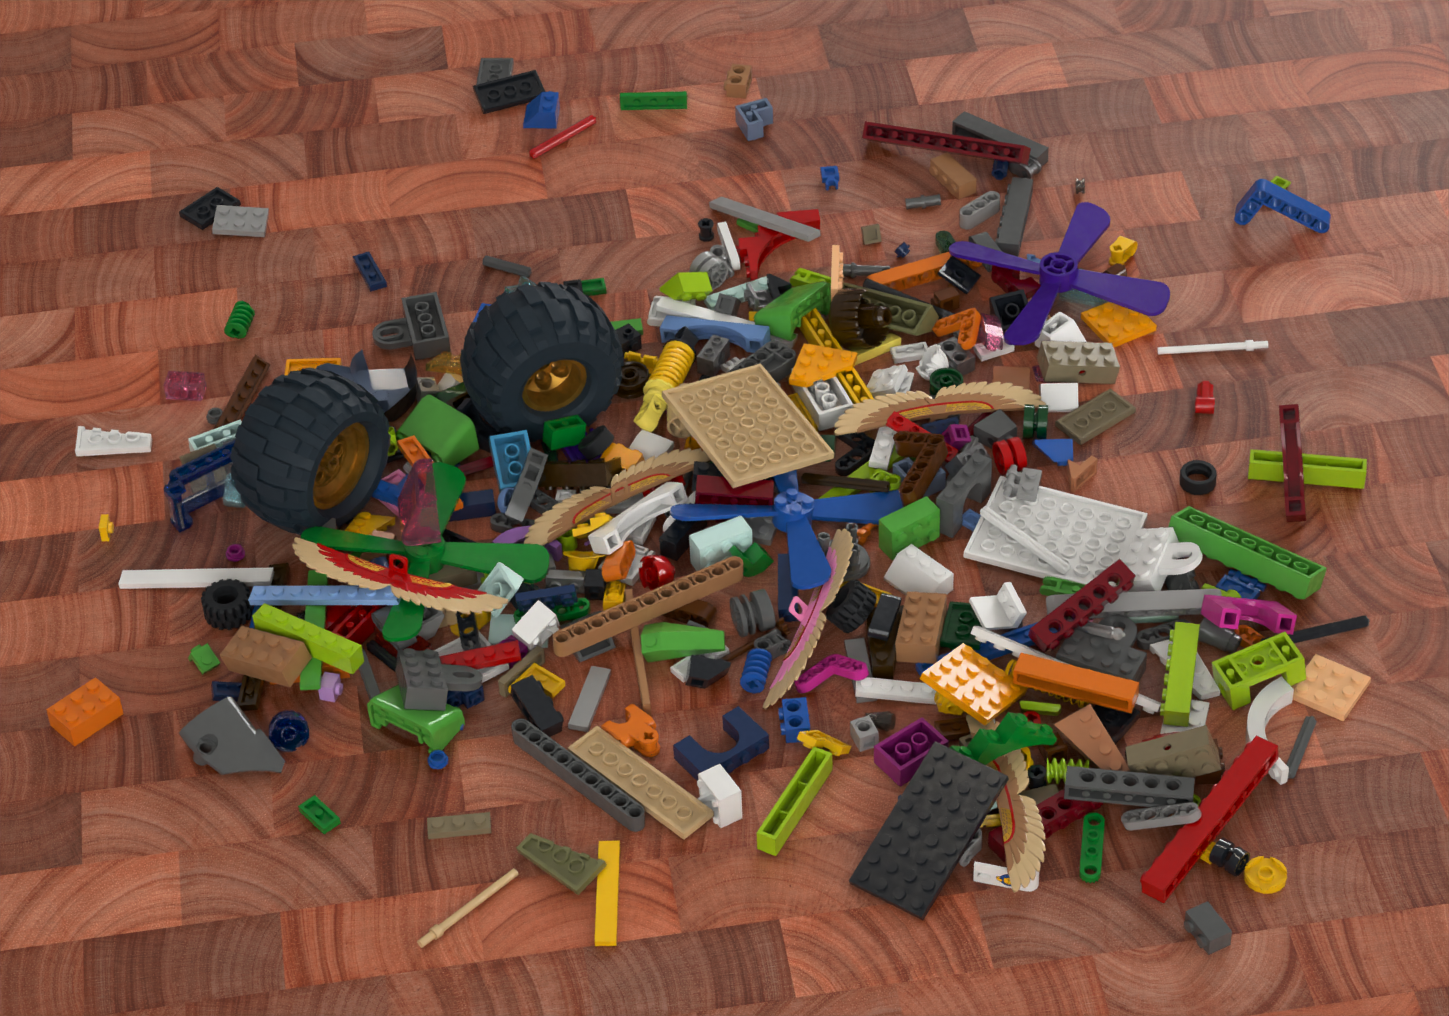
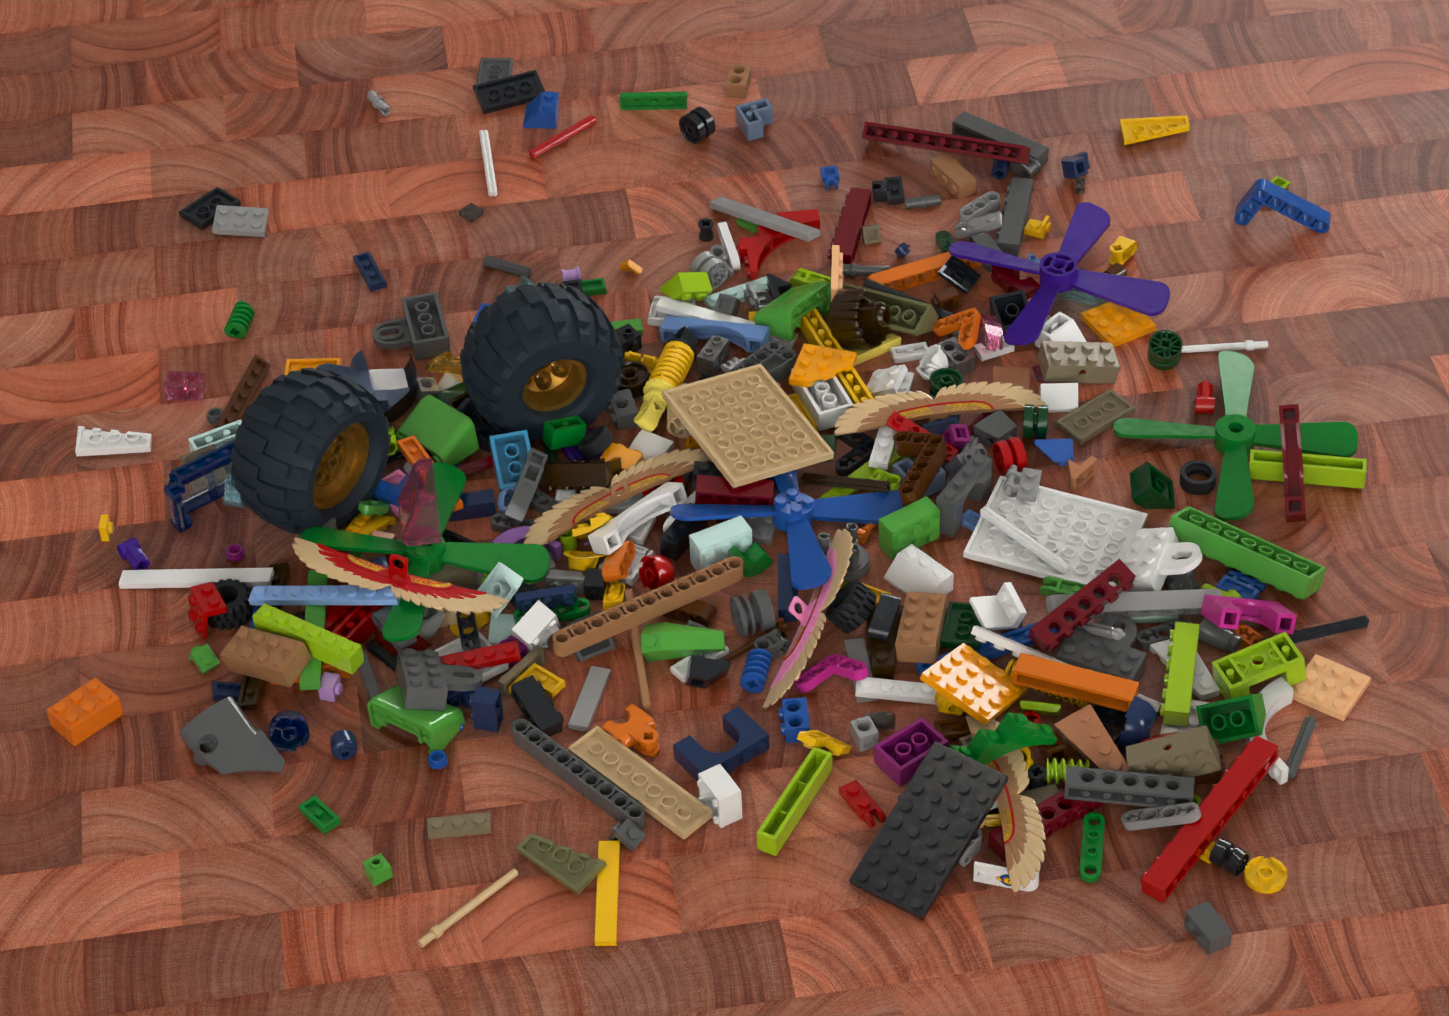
(132, 552): none -> dark purple piece
(204, 603): none -> red bracket
(343, 743): none -> dark blue head
(373, 507): none -> bright green plate
(377, 869): none -> bright green plate
(378, 102): none -> light grey pin
(471, 212): none -> clear smoke tile
(486, 709): none -> dark blue brick
(488, 163): none -> white axle
(571, 274): none -> lavender bush
(623, 410): none -> dark grey brick
(627, 833): none -> dark grey bracket
(630, 266): none -> light orange tile
(697, 125): none -> black wheel
(850, 223): none -> dark red brick
(861, 803): none -> red hinge
(890, 189): none -> black plate
(978, 225): none -> light grey hinge
(1038, 228): none -> yellow bracket
(1075, 165): none -> dark blue brick
(1138, 725): none -> dark blue brick
(1143, 129): none -> yellow wing
(1151, 488): none -> dark green slope
(1164, 350): none -> dark green wheel
(1233, 717): none -> green slope
(1238, 434): none -> green piece

